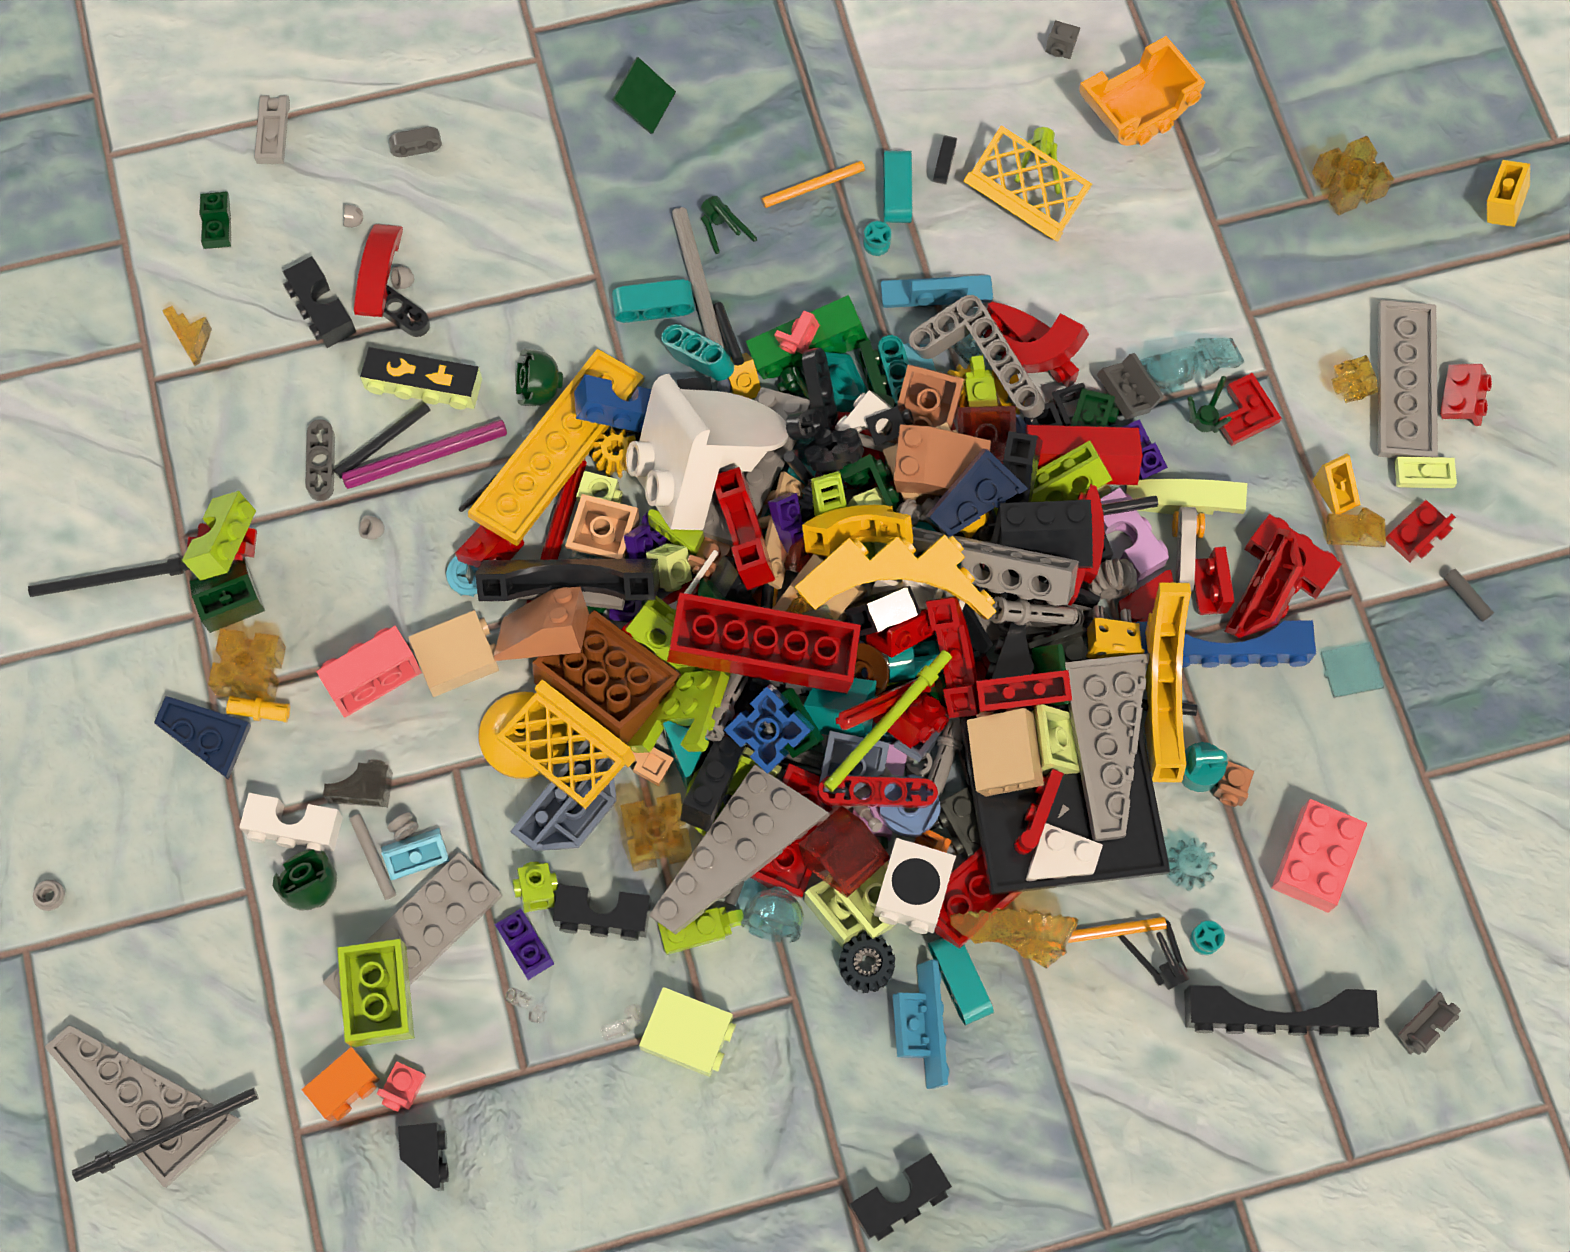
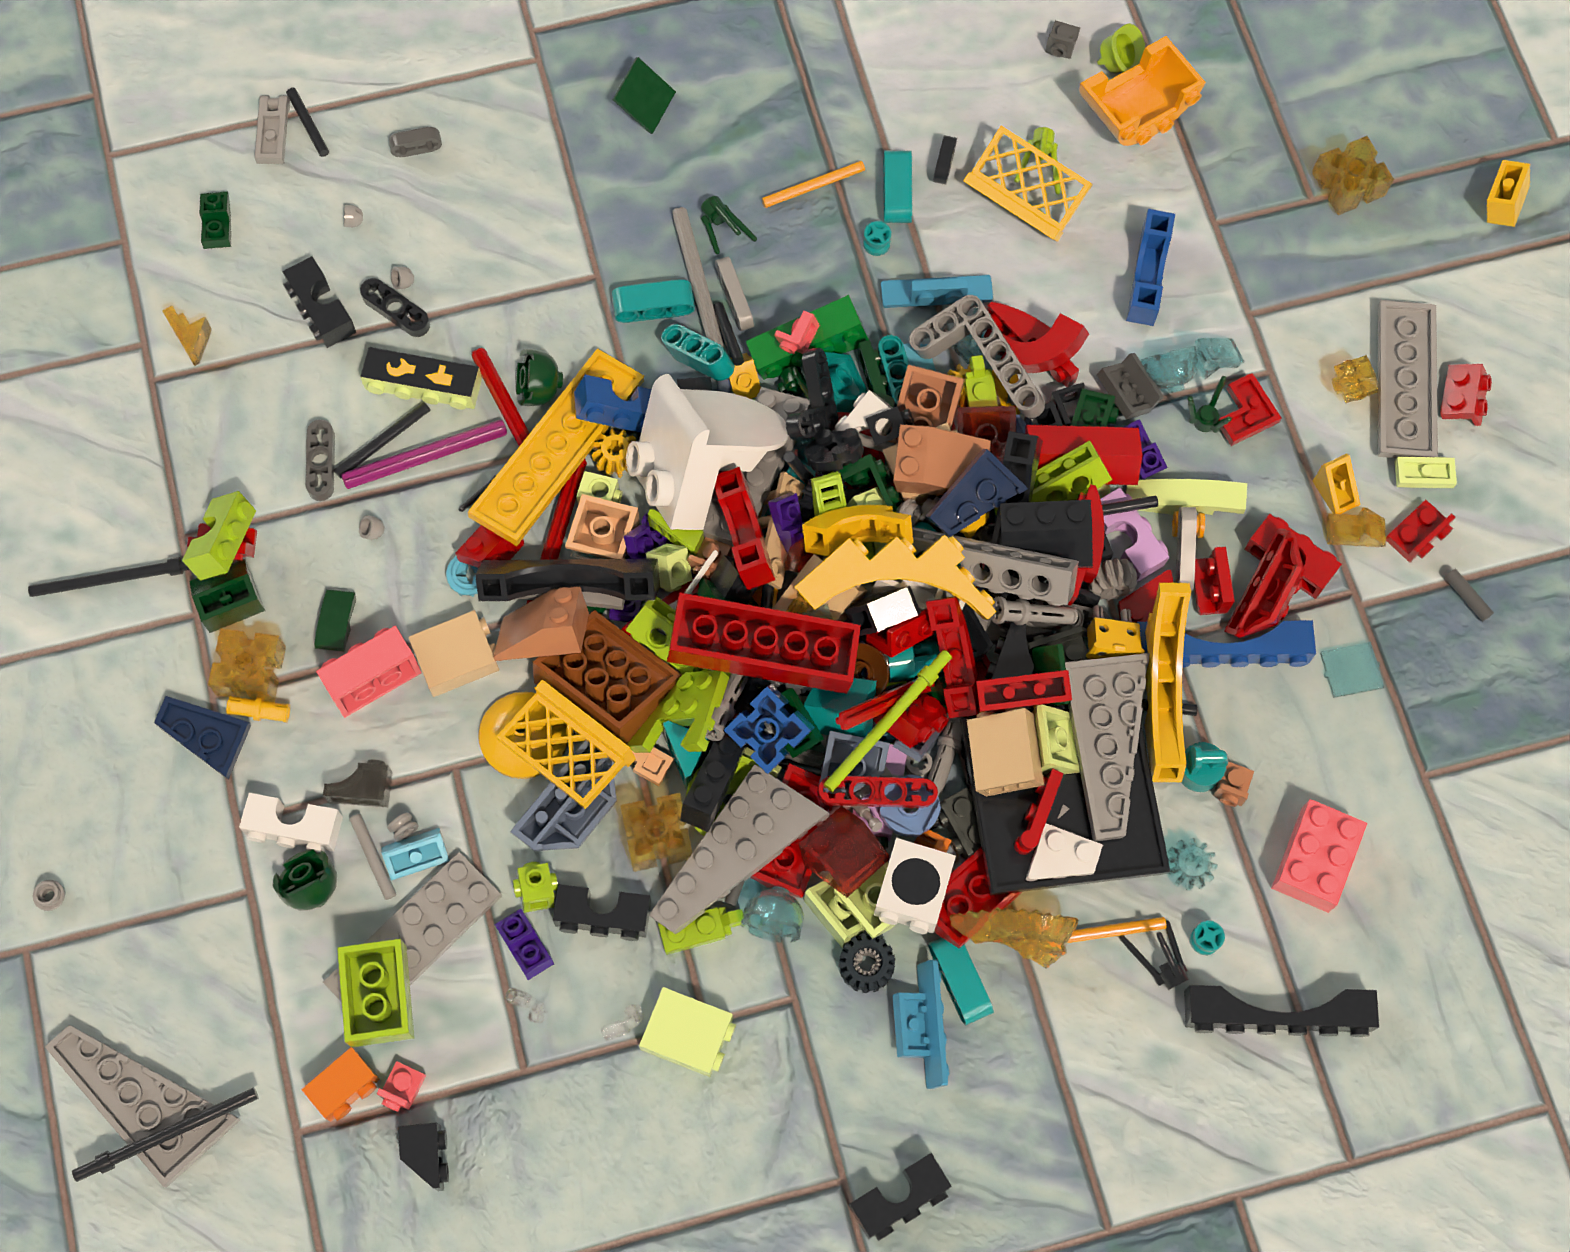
(307, 122): none -> black bar
(334, 620): none -> dark green slope
(375, 270): red slope -> none
(500, 395): none -> red axle
(734, 293): none -> light grey beam
(1122, 49): none -> lime piece
(1149, 268): none -> blue arch
(1420, 1031): dark grey hinge -> none

